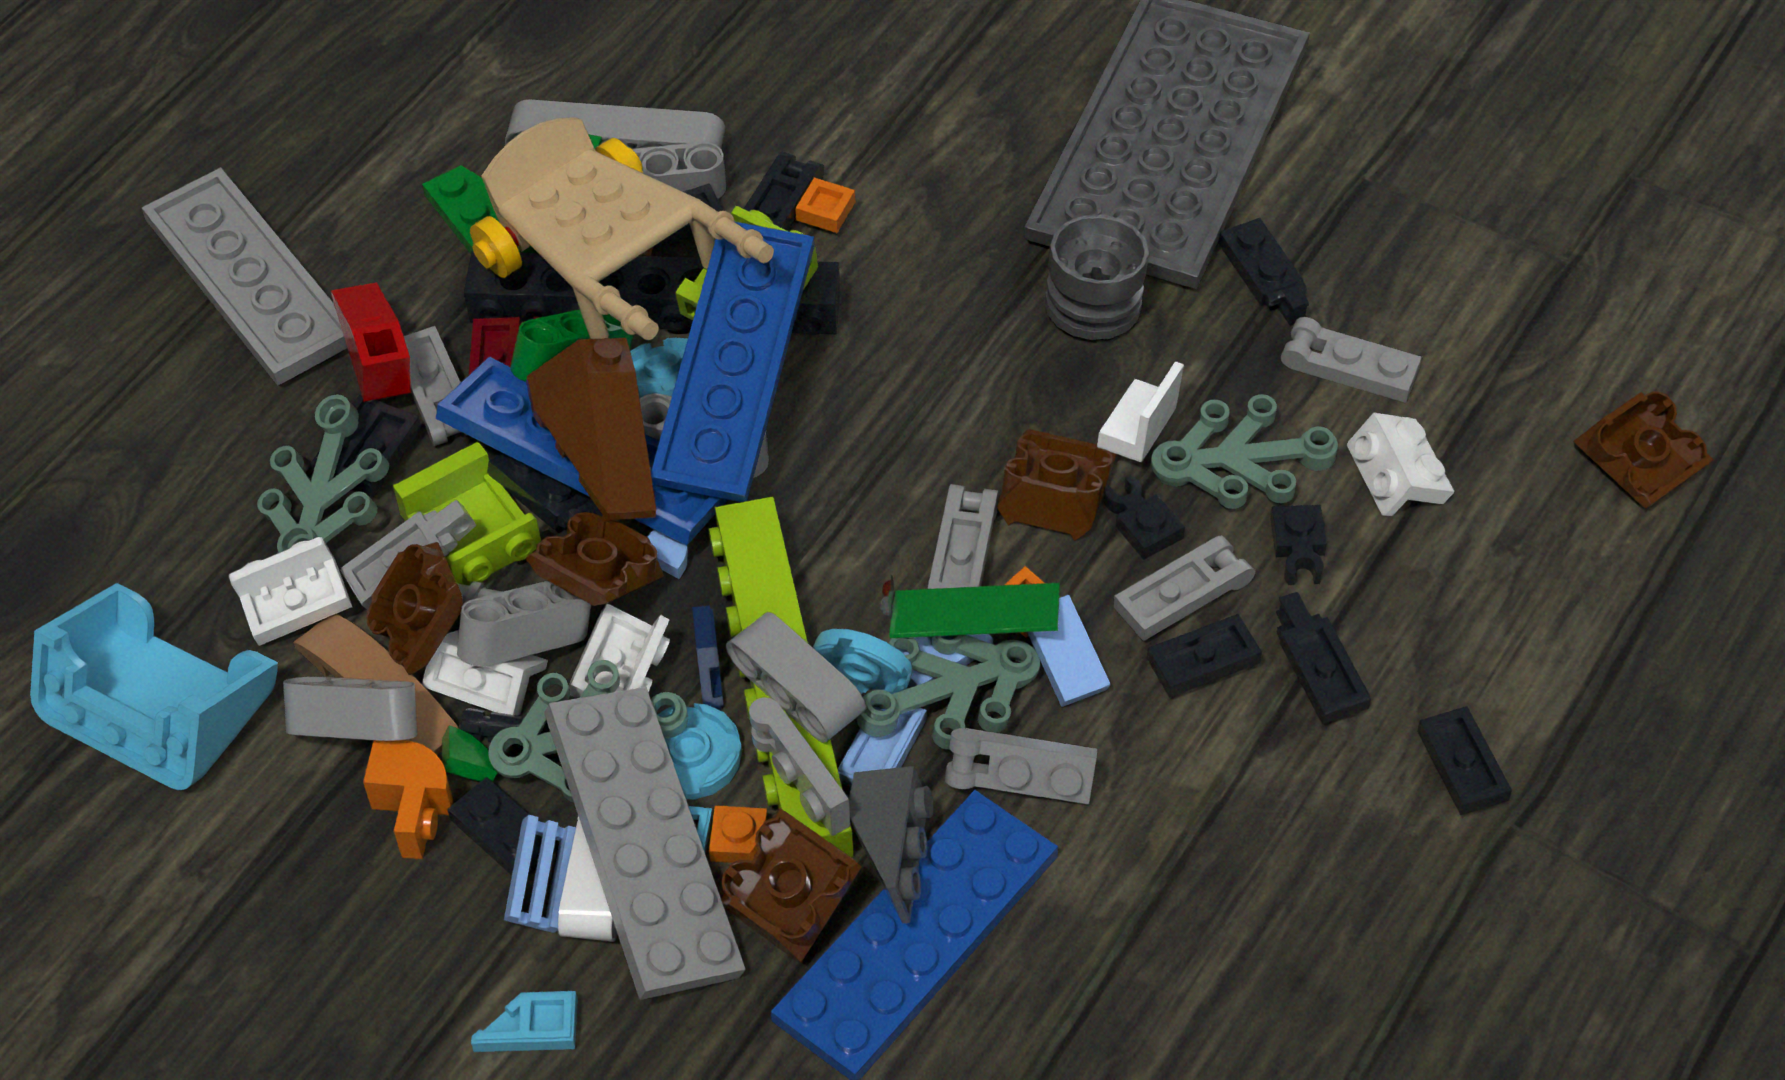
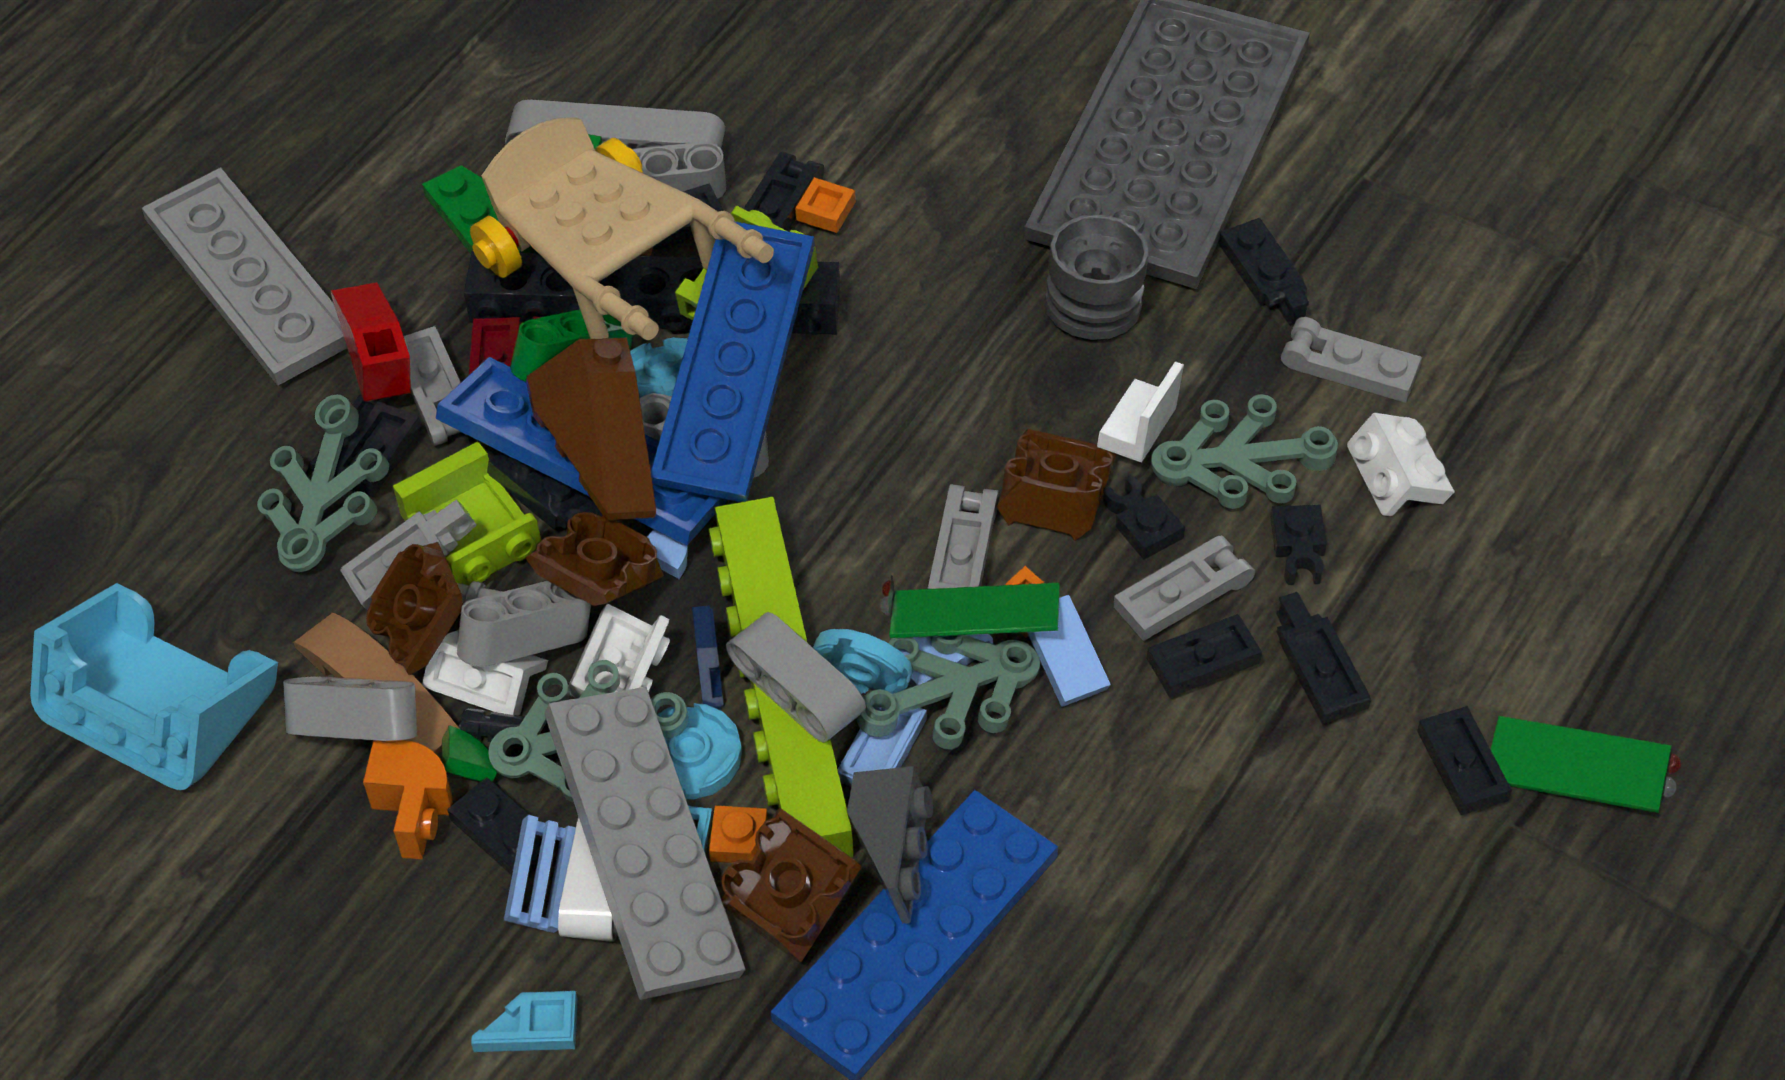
(290, 590): white bracket -> none
(799, 764): light grey plate -> none
(1021, 765): light grey plate -> none
(1584, 764): none -> green piece
(1645, 447): reddish brown slope -> none

